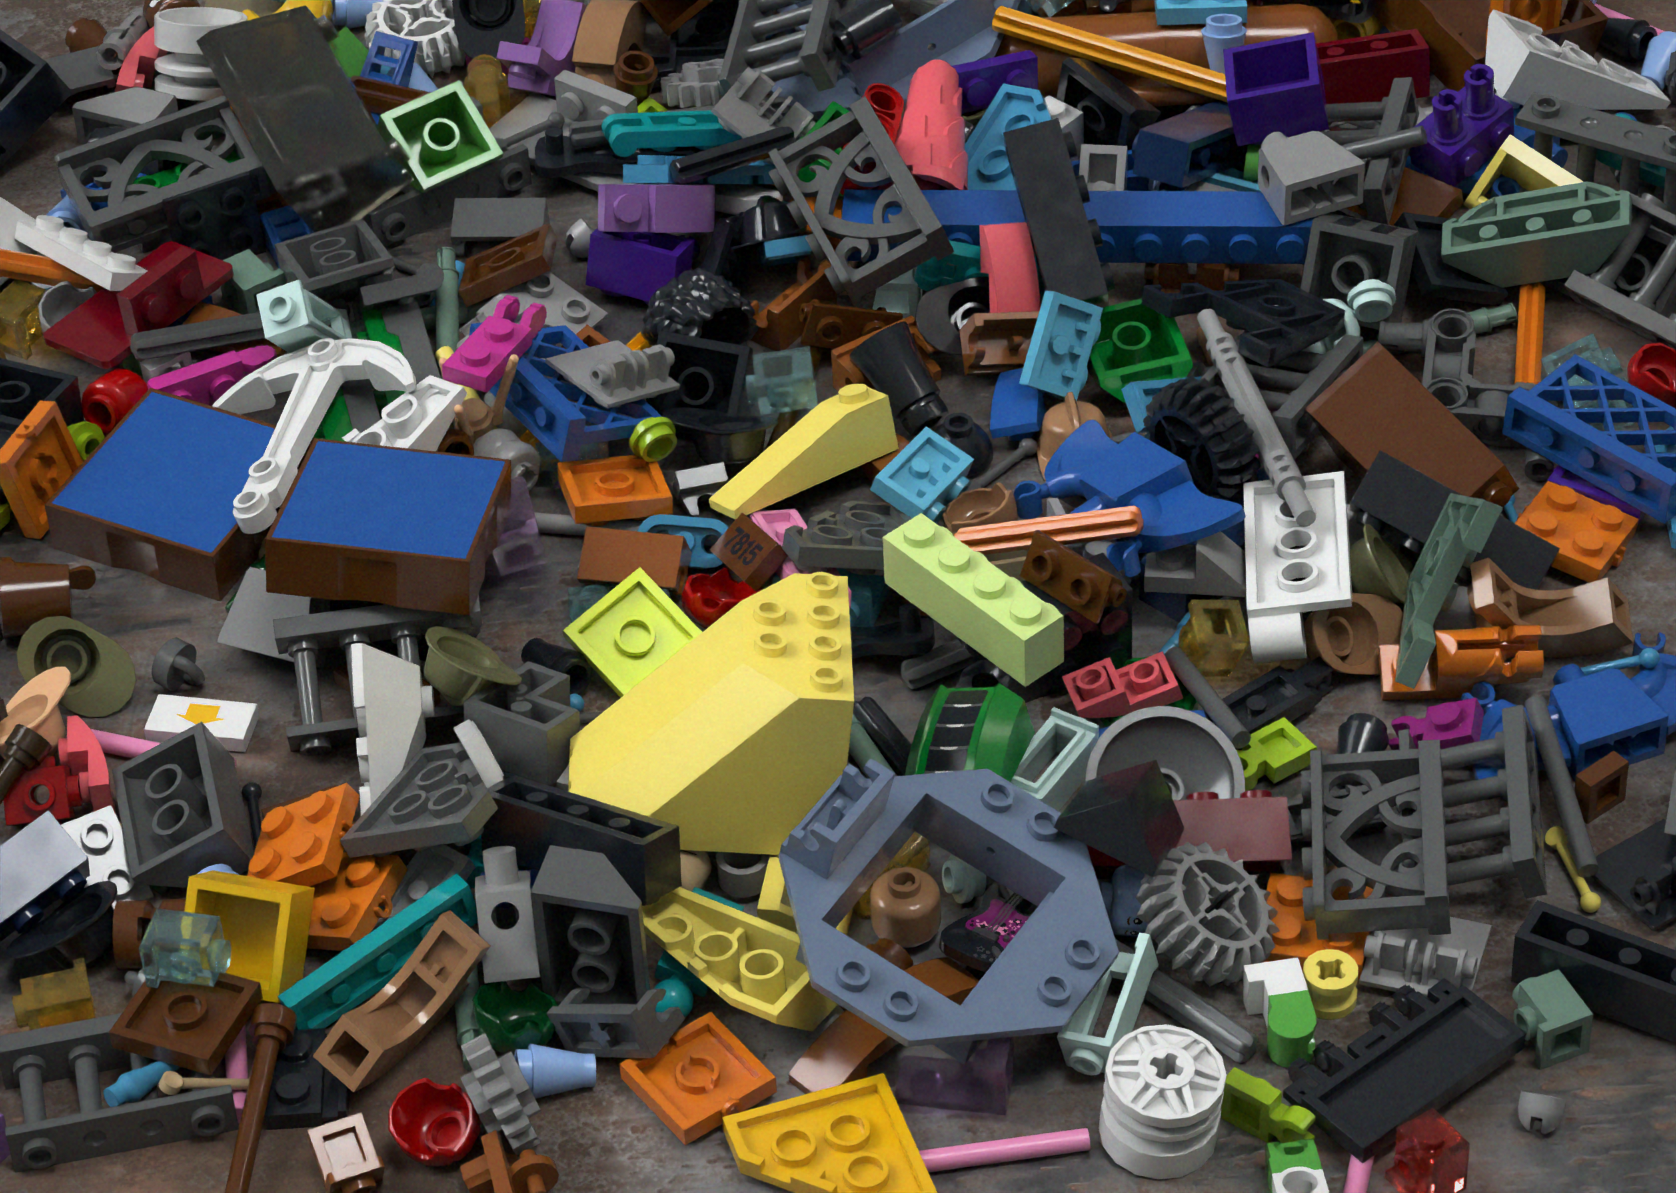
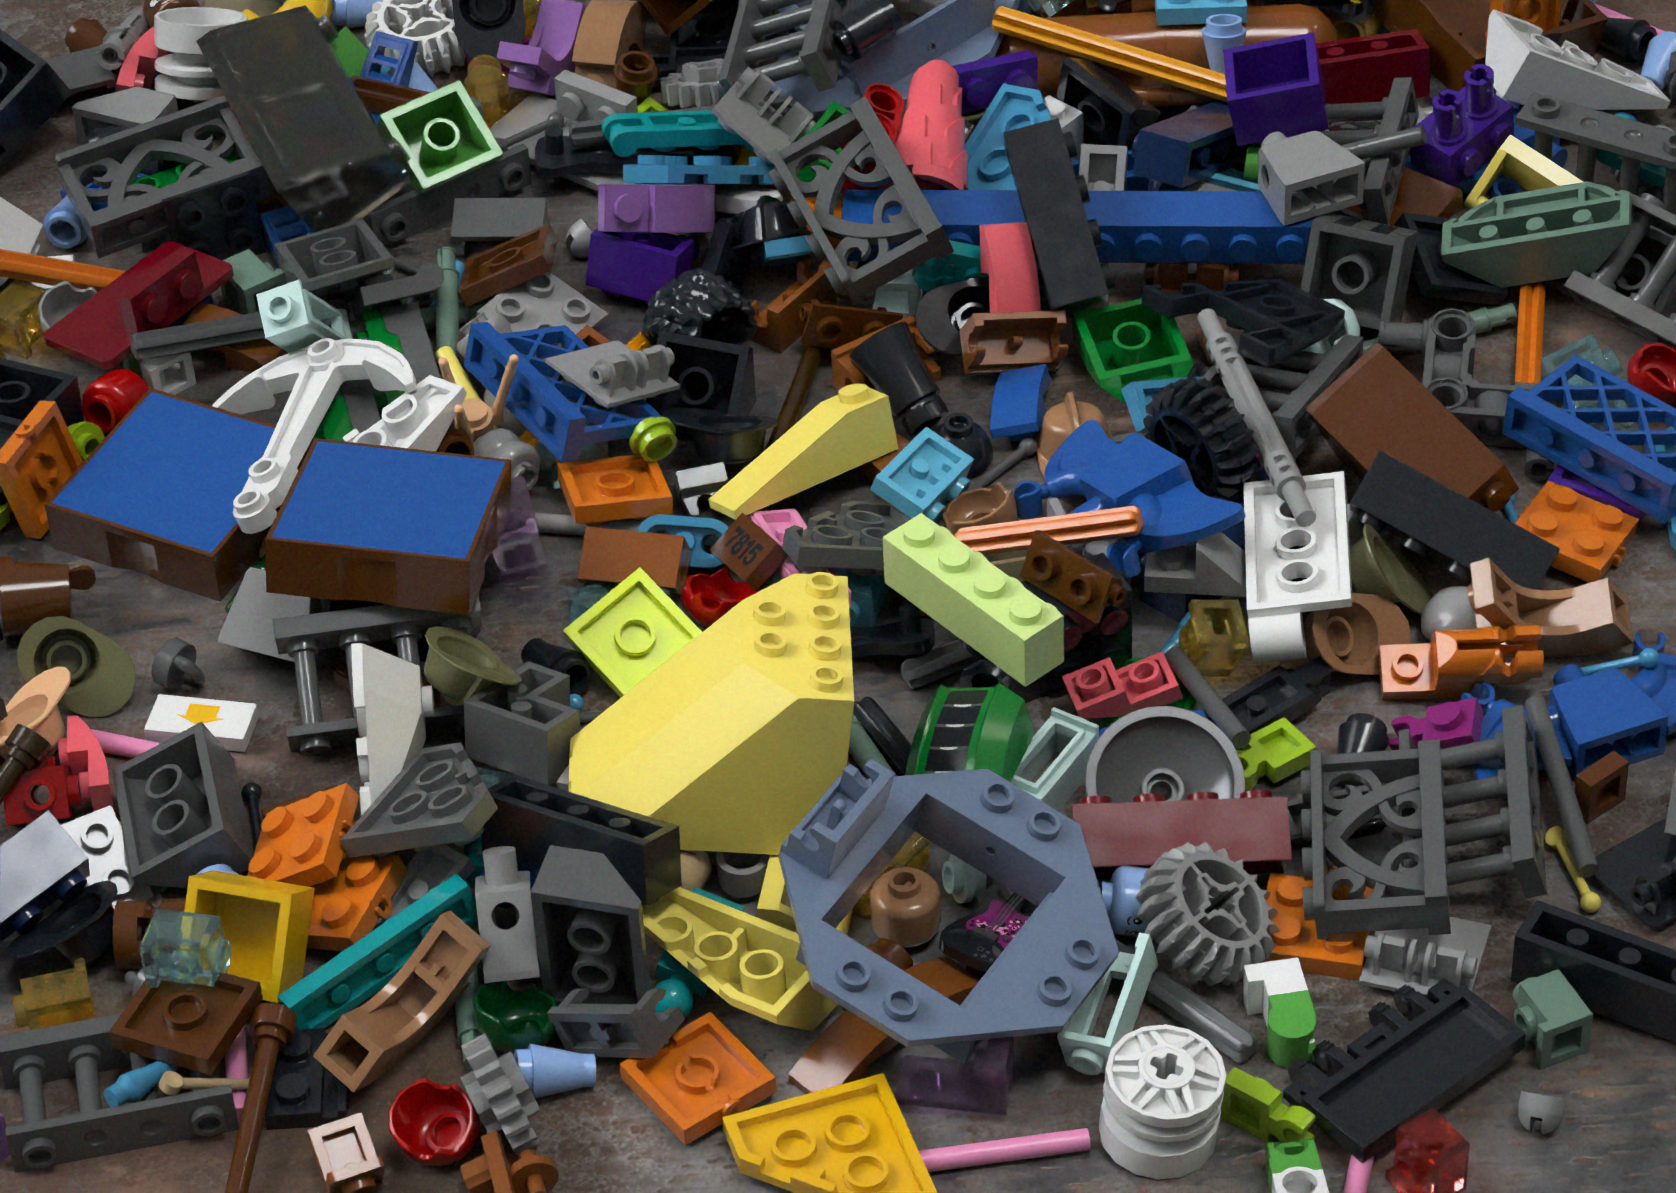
(78, 253): white plate -> none
(213, 377): dark pink hinge -> none
(479, 753): white tile -> none
(487, 350): dark pink hinge -> none
(730, 155): black axle -> none
(783, 381): clear light blue brick -> none
(1061, 345): medium azure bracket -> none
(1126, 817): black slope -> none
(1331, 983): light yellow wheel -> none
(1371, 300): light aqua plate -> none
(1454, 542): sand green wing -> none

